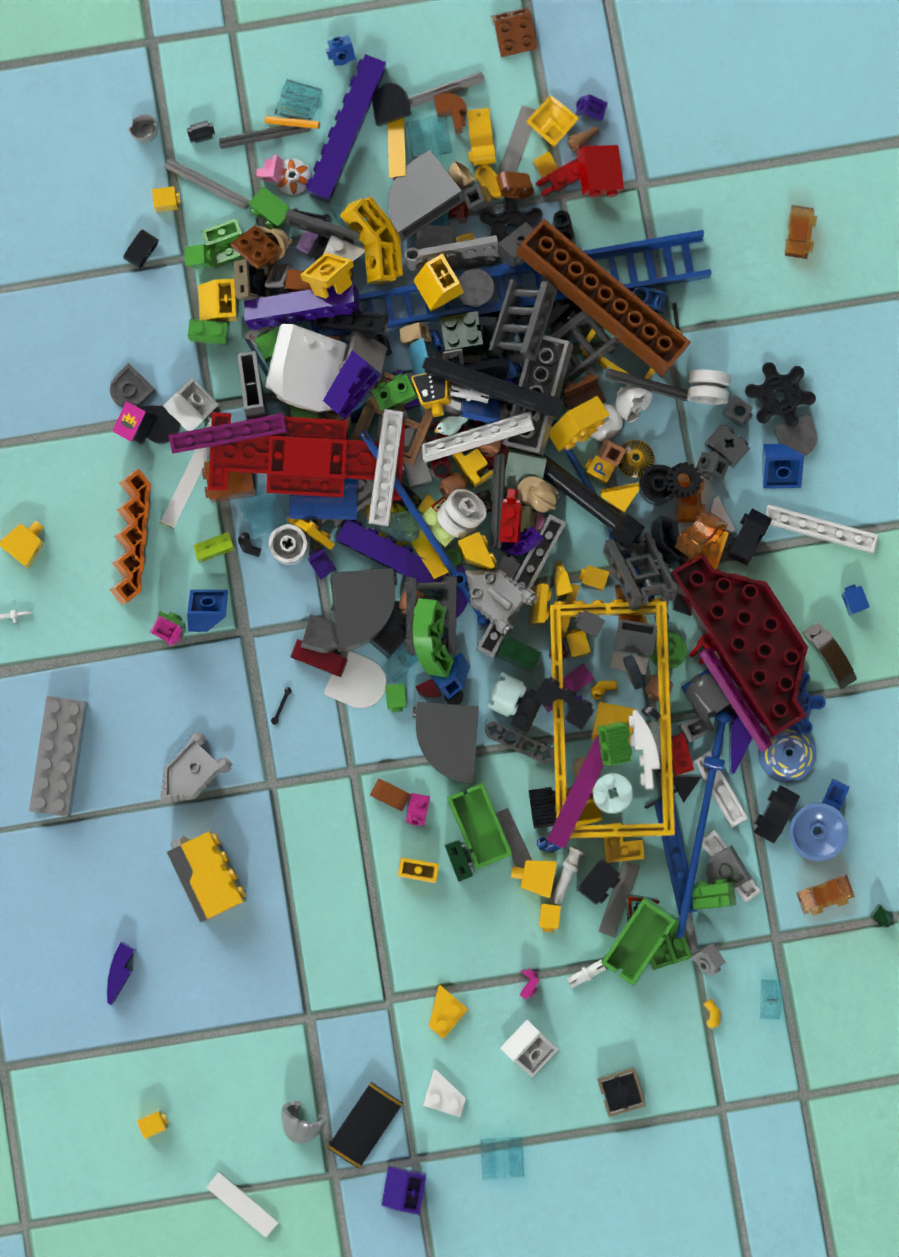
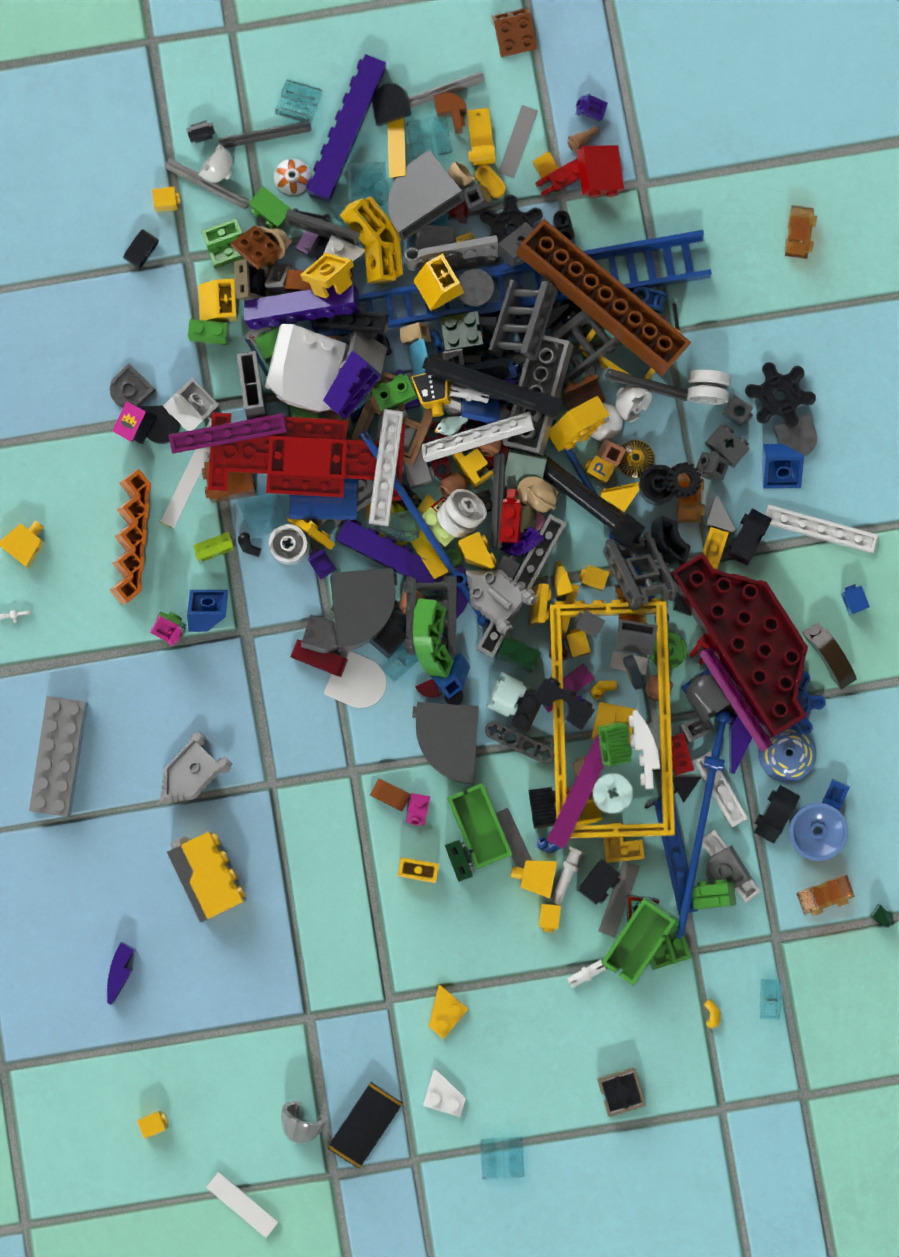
(143, 128): light grey hair -> none
(199, 256): bright green brick -> none
(217, 166): none -> white cylinder
(272, 170): bright pink panel -> none
(275, 720): black hinge -> none
(292, 122): light orange bar -> none
(340, 50): blue brick -> none
(367, 181): none -> clear light blue brick
(396, 697): bright green brick -> none
(404, 1190): dark purple slope -> none
(515, 185): dark orange beam -> none
(529, 989): dark pink bracket -> none
(529, 1048): white slope -> none
(552, 120): yellow plate -> none
(651, 713): black tile -> none
(698, 536): clear orange brick -> none
(708, 959): light grey brick -> none

